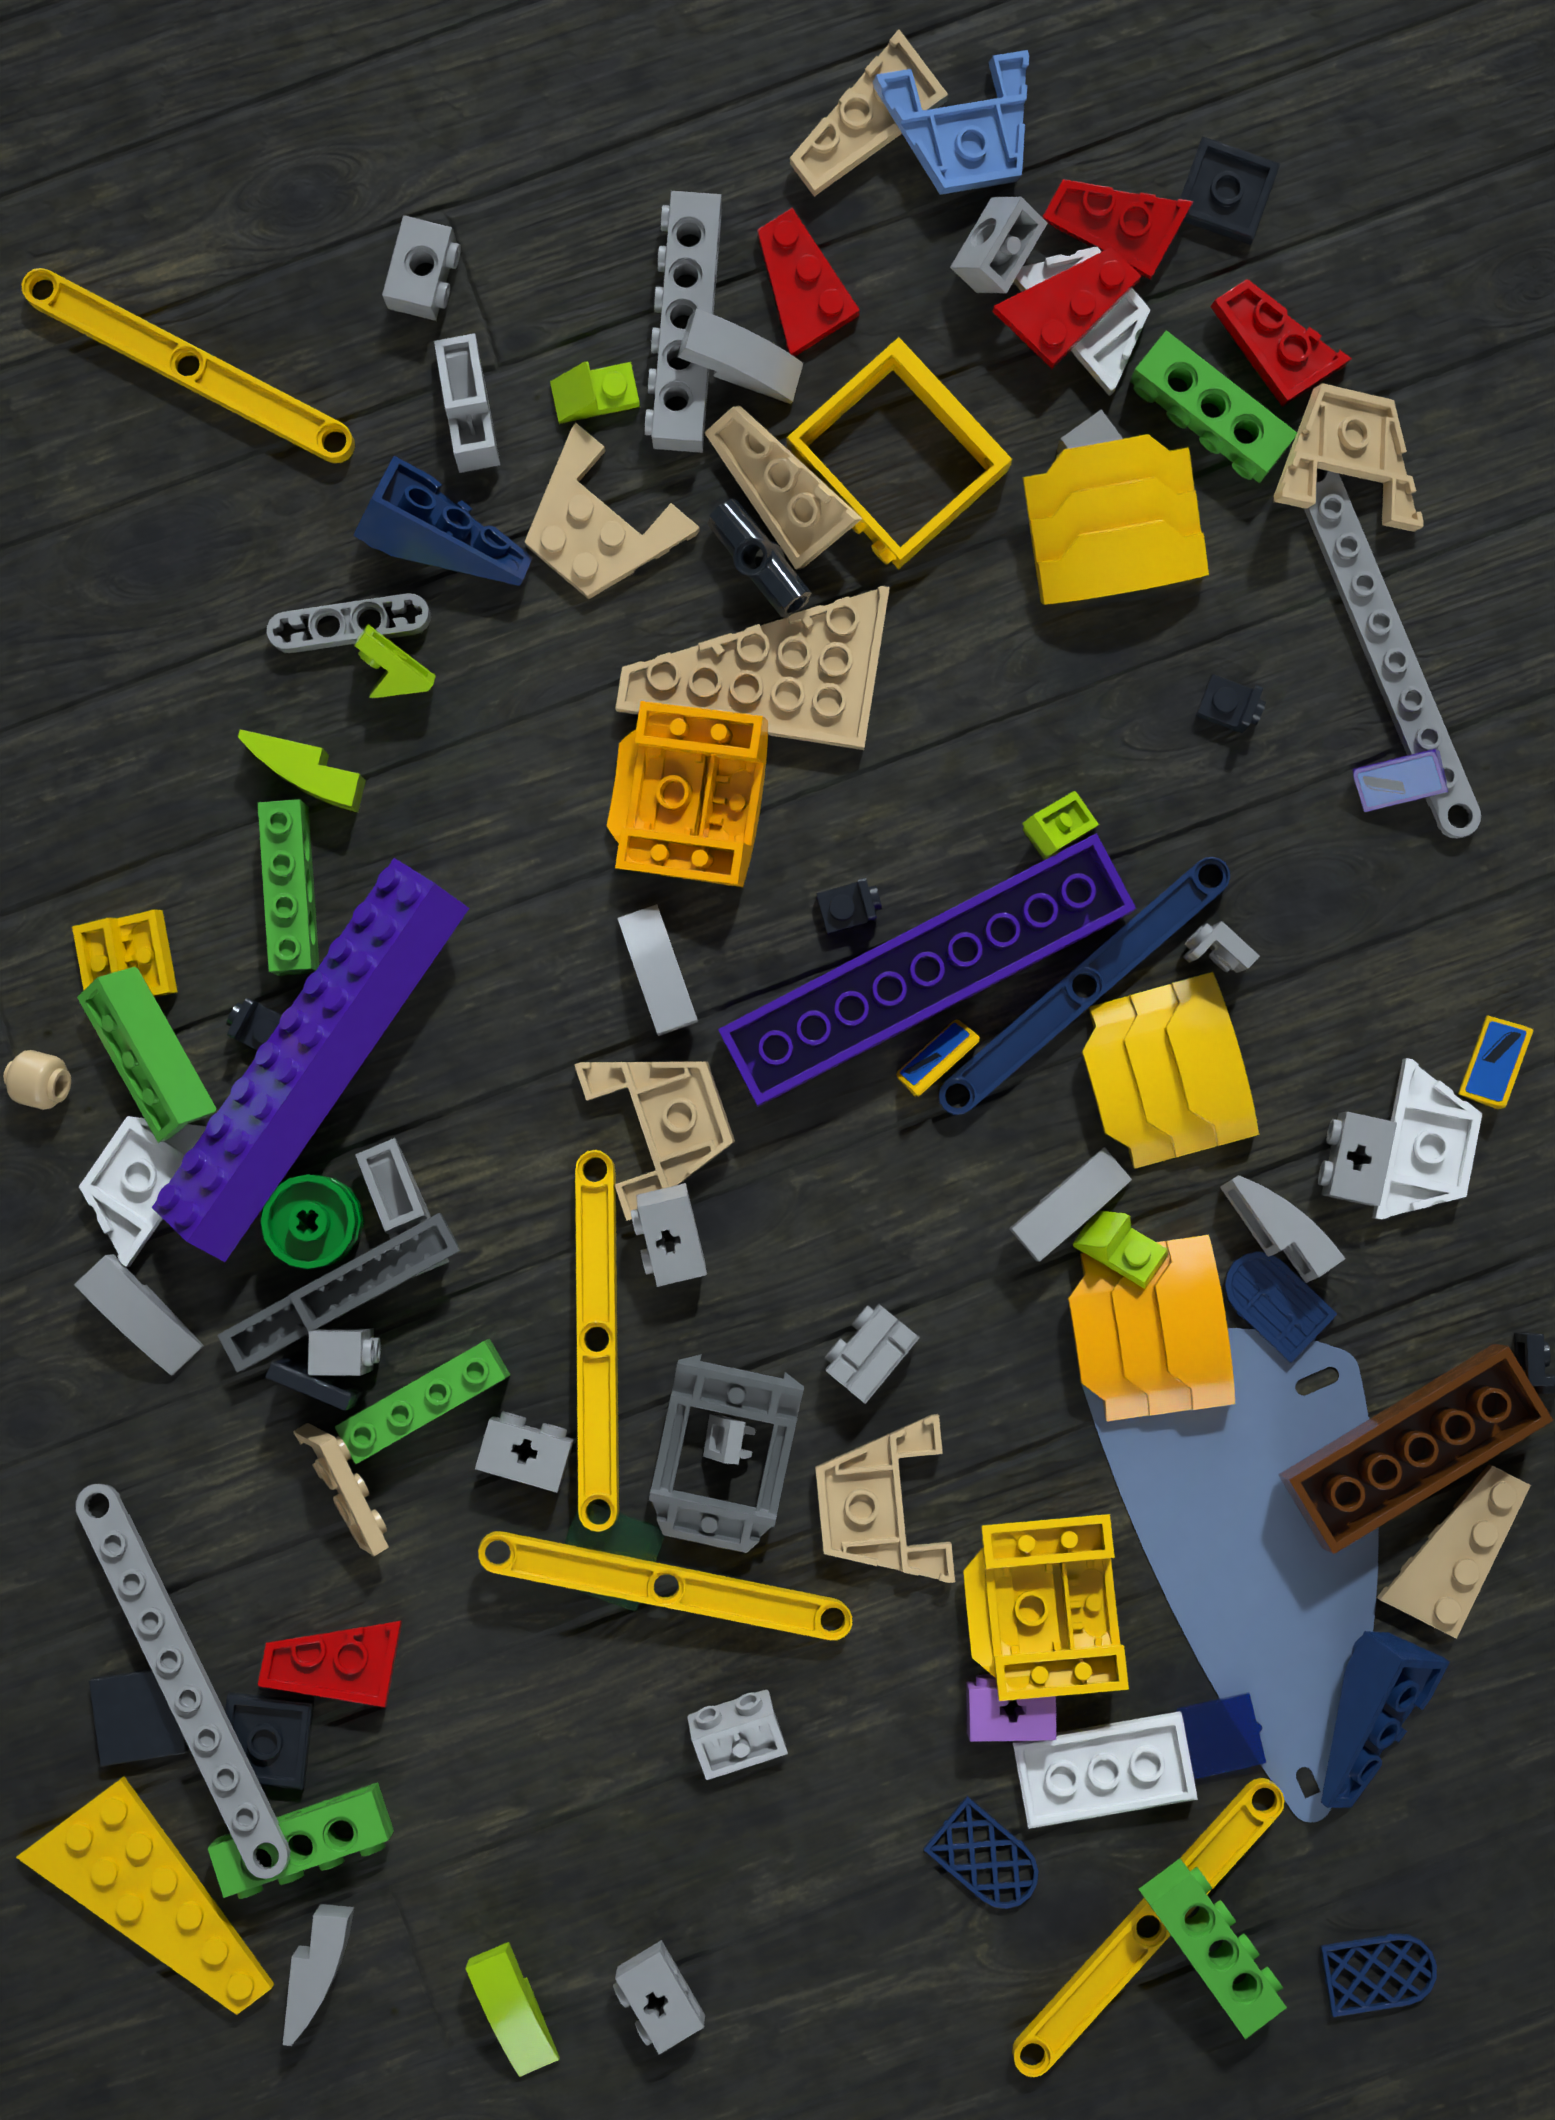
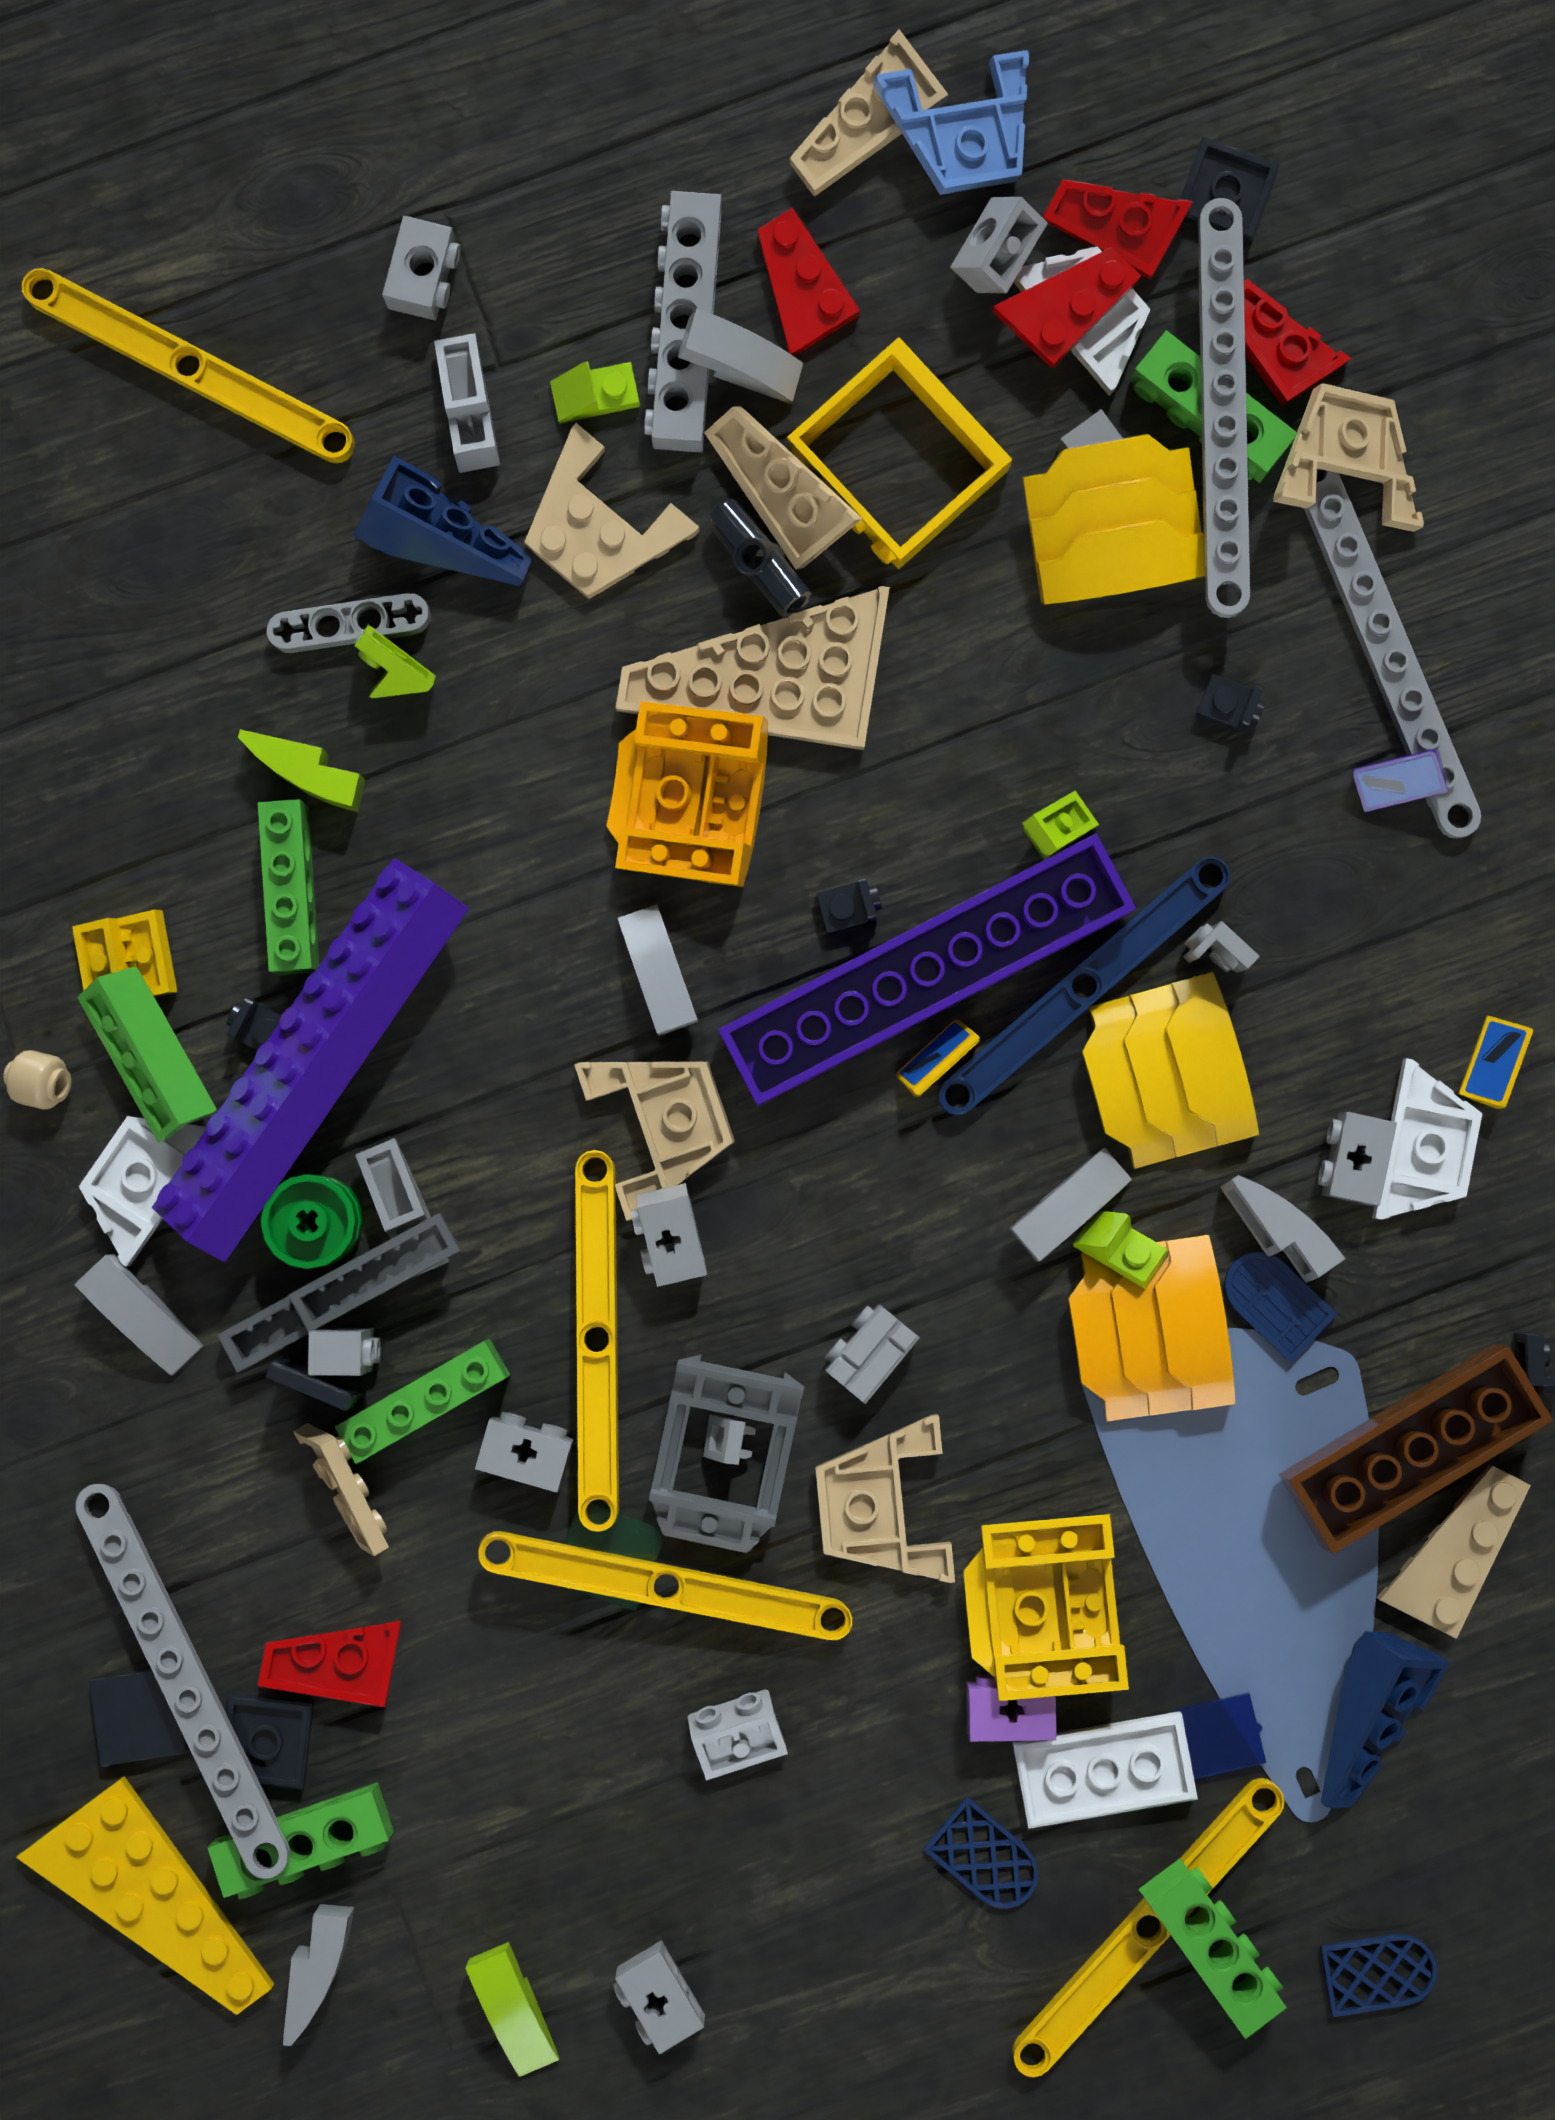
(1223, 407): none -> light grey plate

